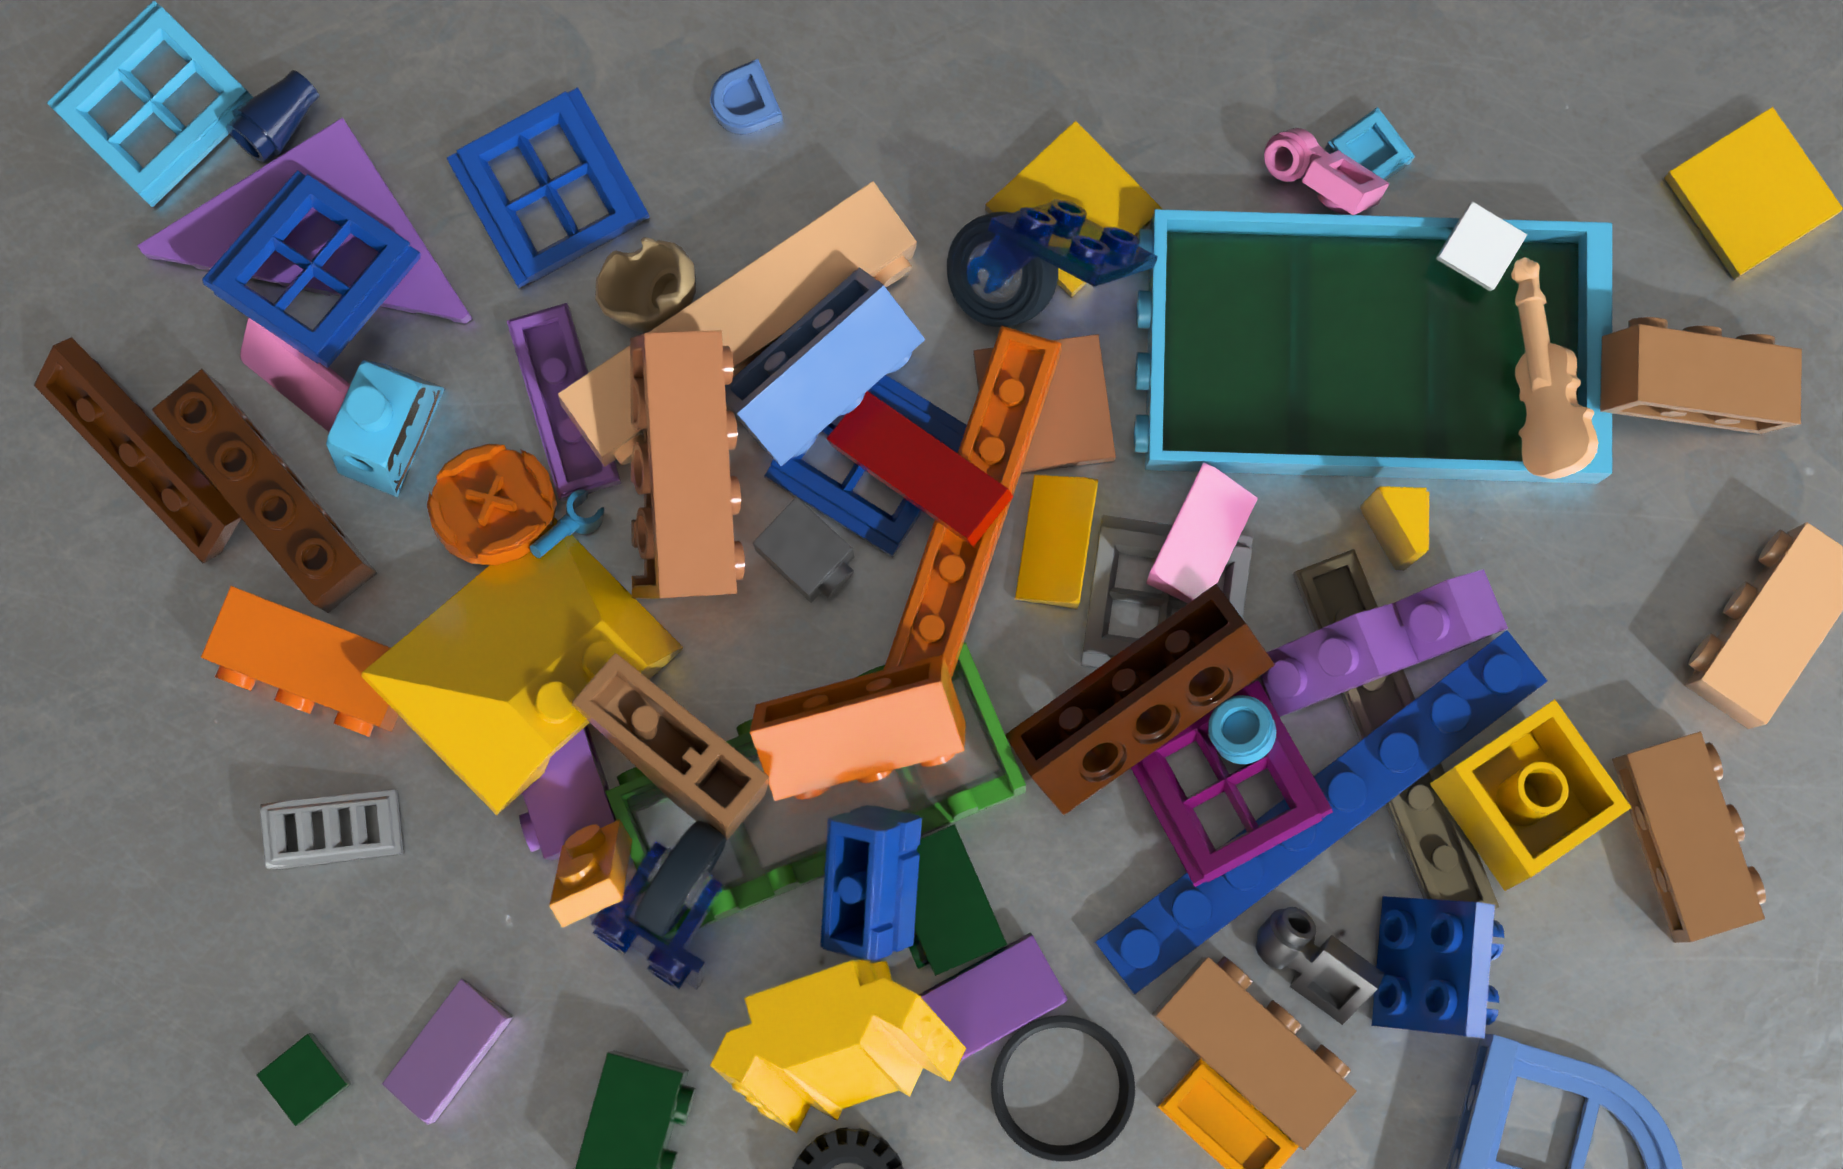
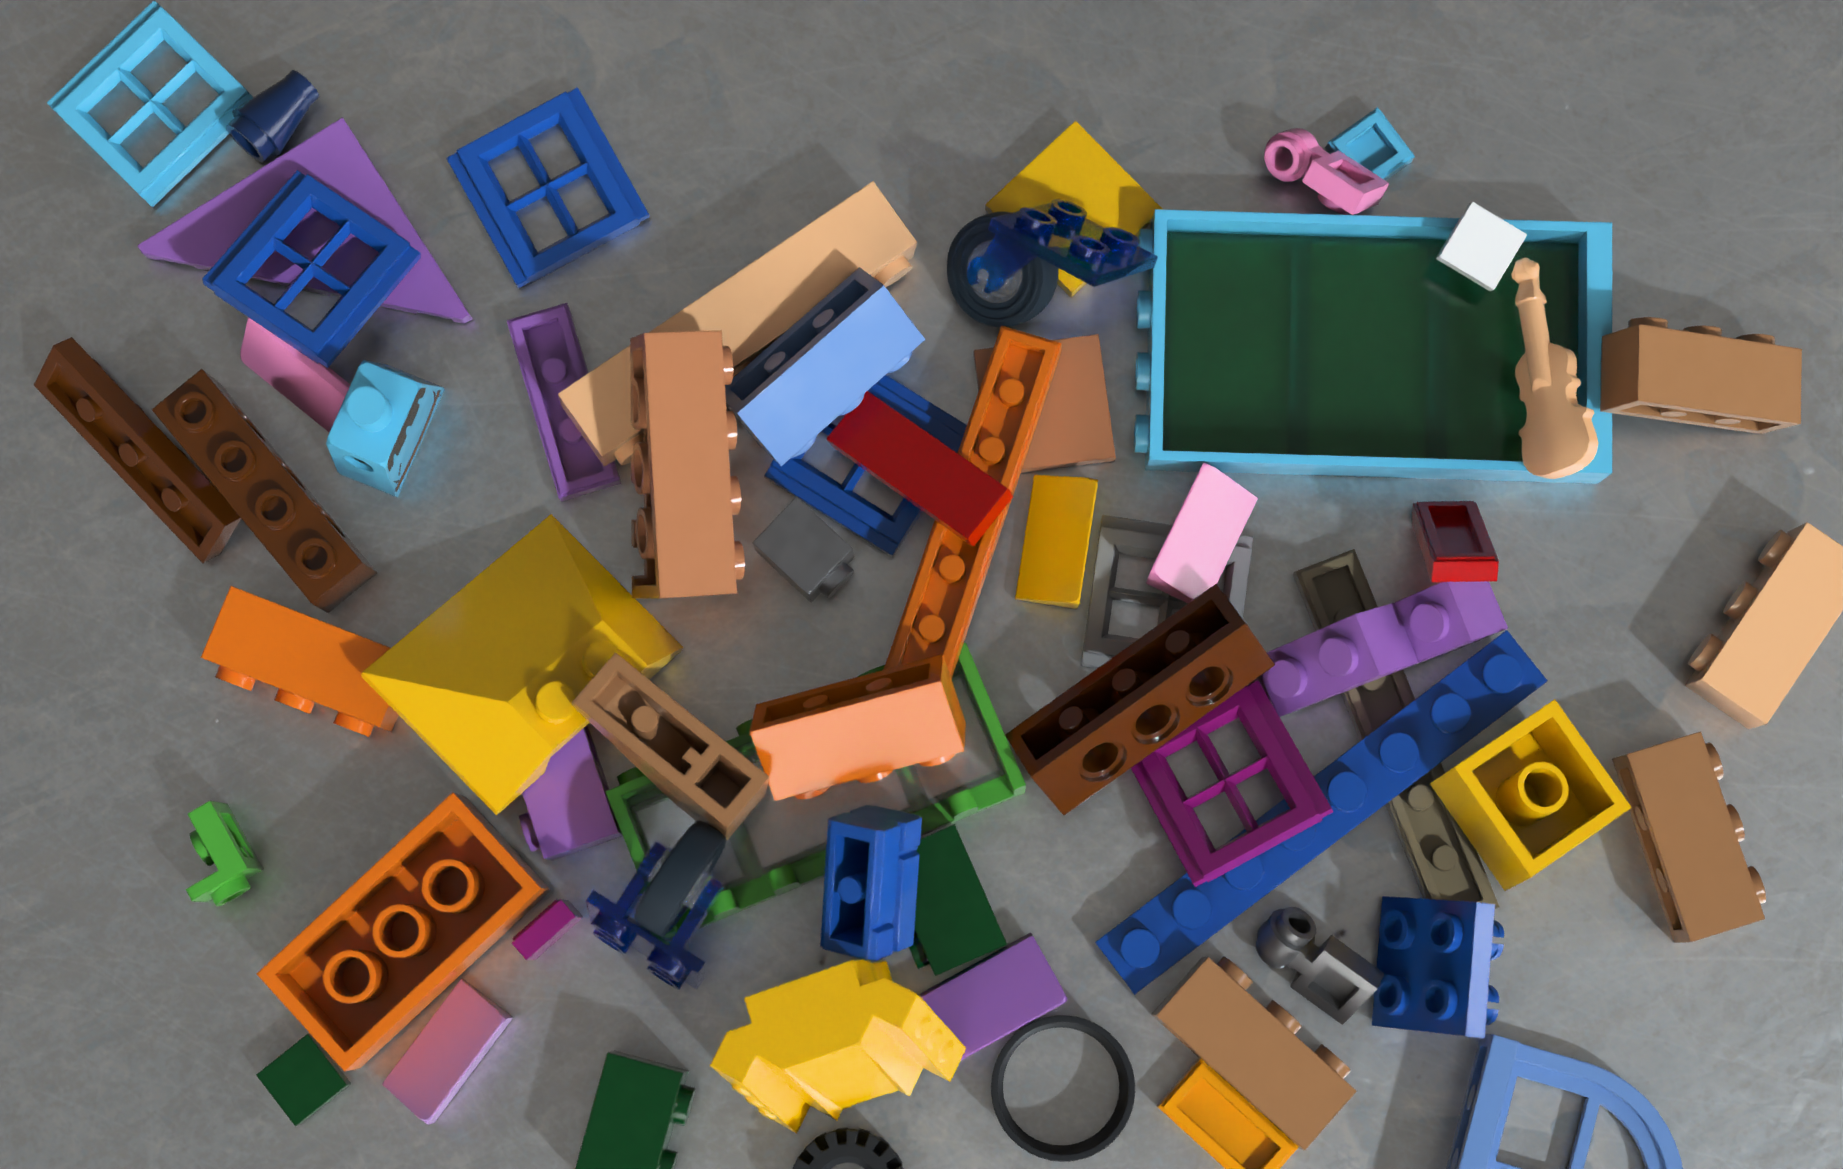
(222, 843): none -> bright green bracket
(275, 833): light grey slope -> none
(403, 932): none -> orange brick
(491, 504): orange tile -> none
(546, 929): none -> magenta tile
(568, 524): dark azure hand -> none
(590, 872): light orange plate -> none
(646, 285): tan hair -> none
(744, 100): medium blue tile -> none
(1242, 729): medium azure tile -> none
(1399, 522): yellow slope -> none
(1454, 541): none -> tile
(1753, 193): yellow tile -> none

